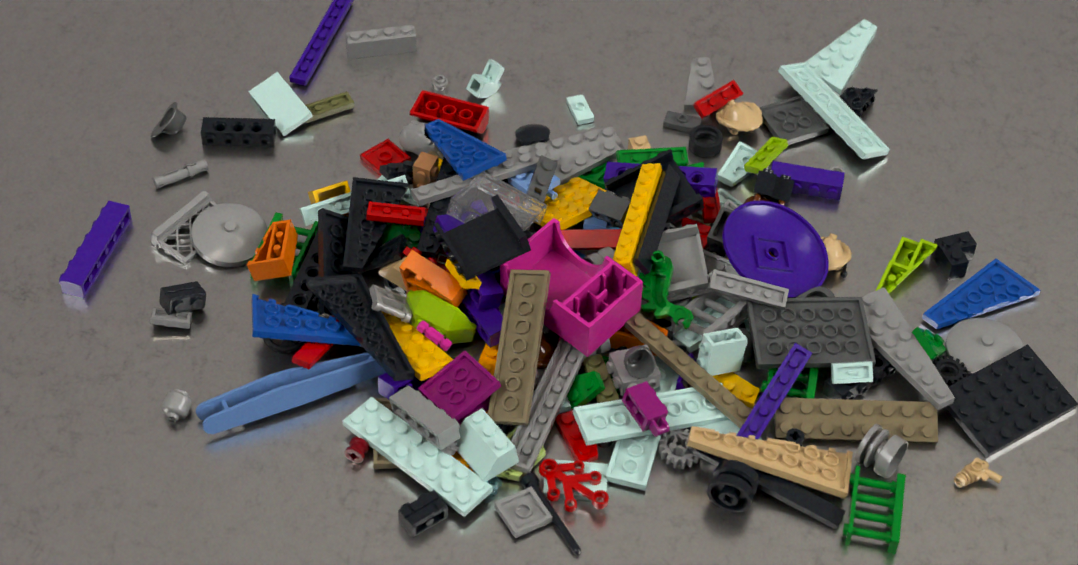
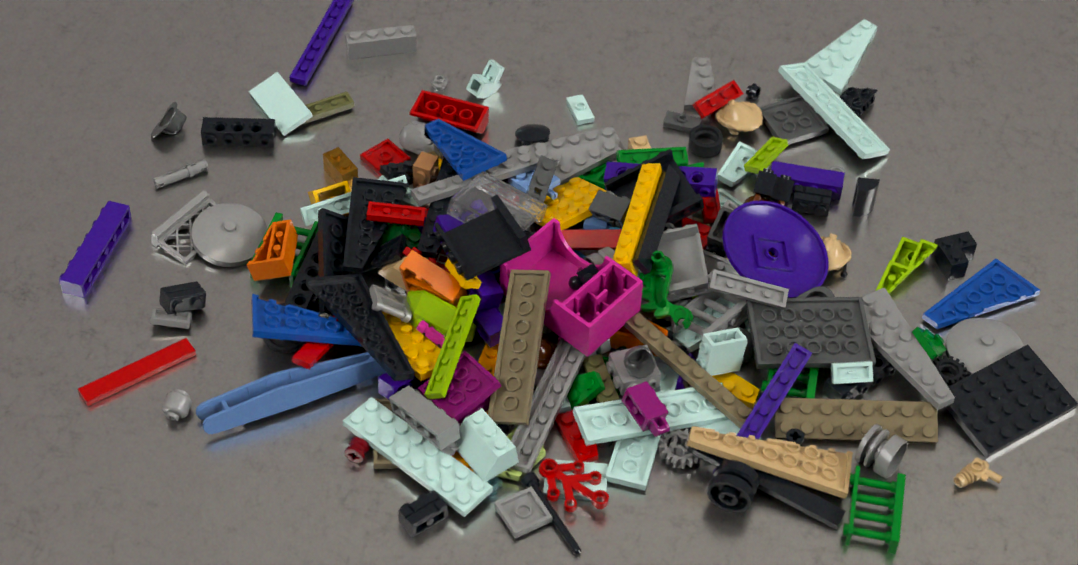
(136, 372): none -> red tile
(339, 166): none -> pearl gold brick
(452, 347): none -> lime plate
(584, 275): none -> black piece
(753, 91): none -> black plate
(811, 200): none -> black brick
(864, 196): none -> black brick

